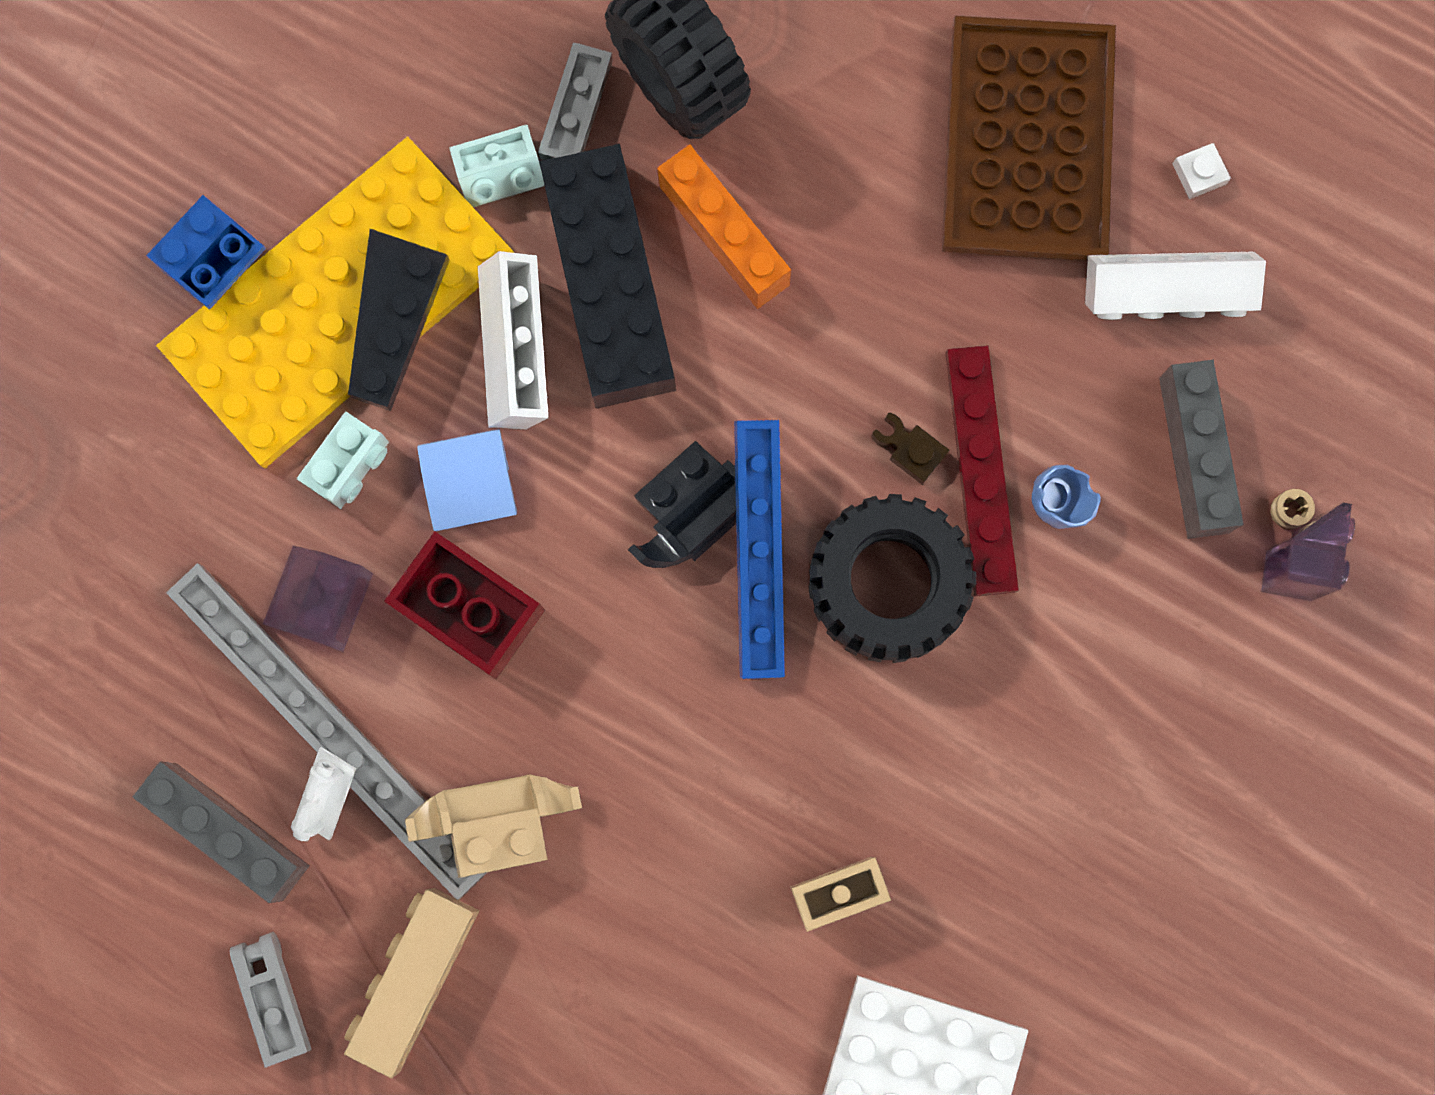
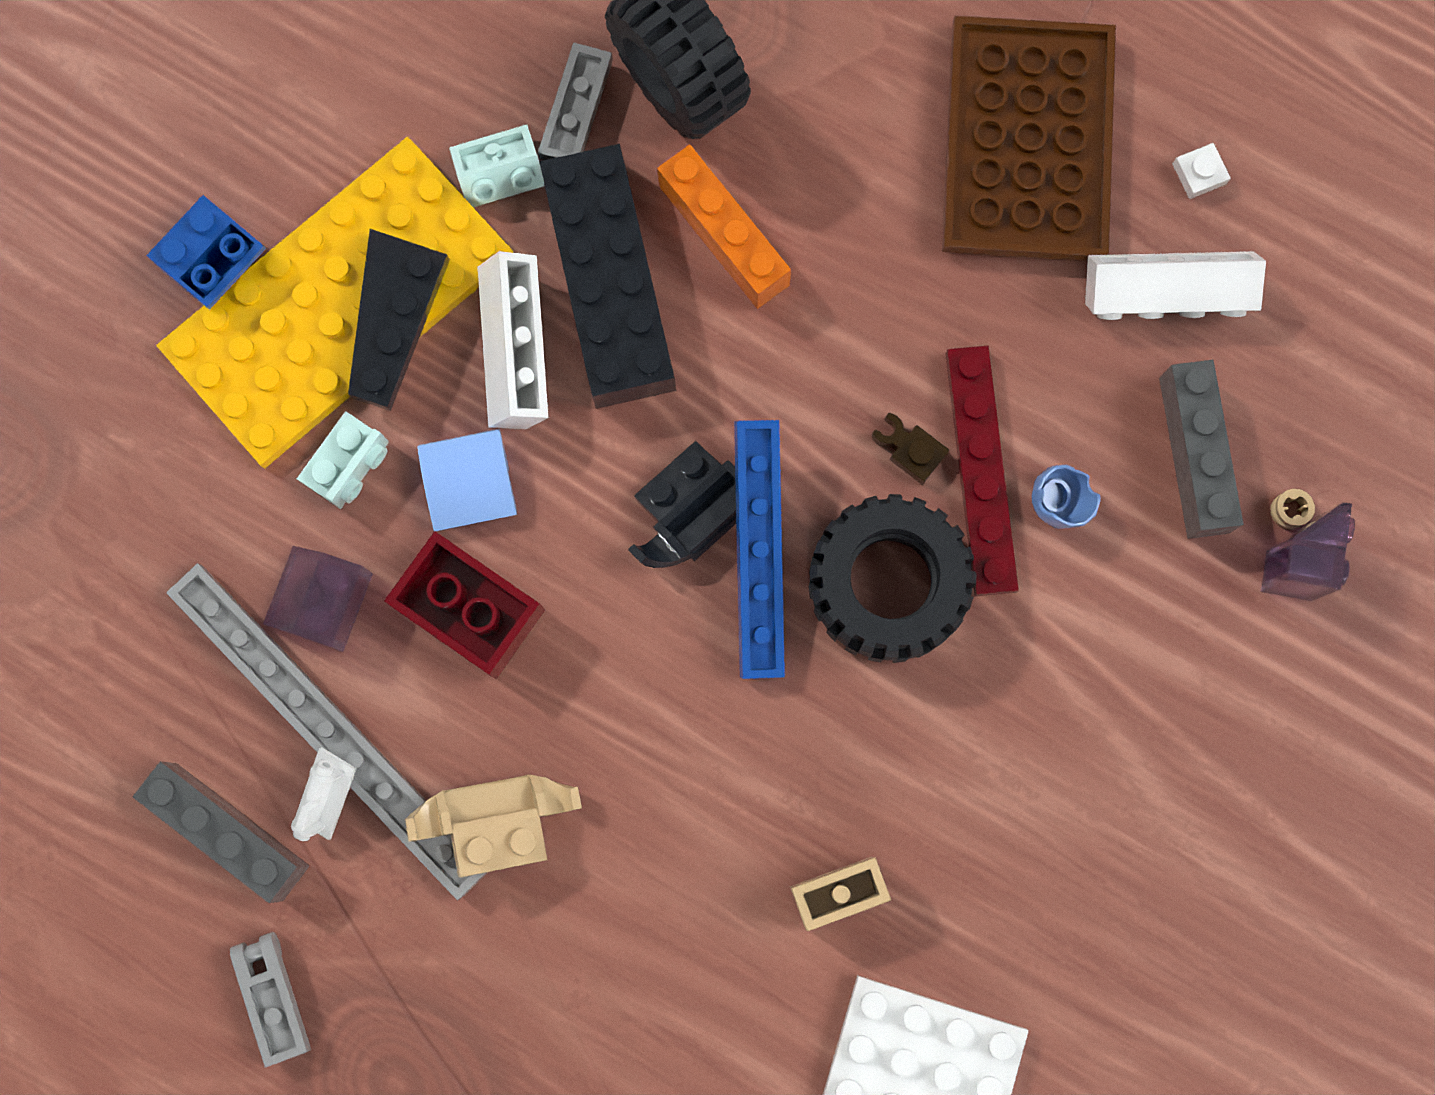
(411, 981): tan brick -> none

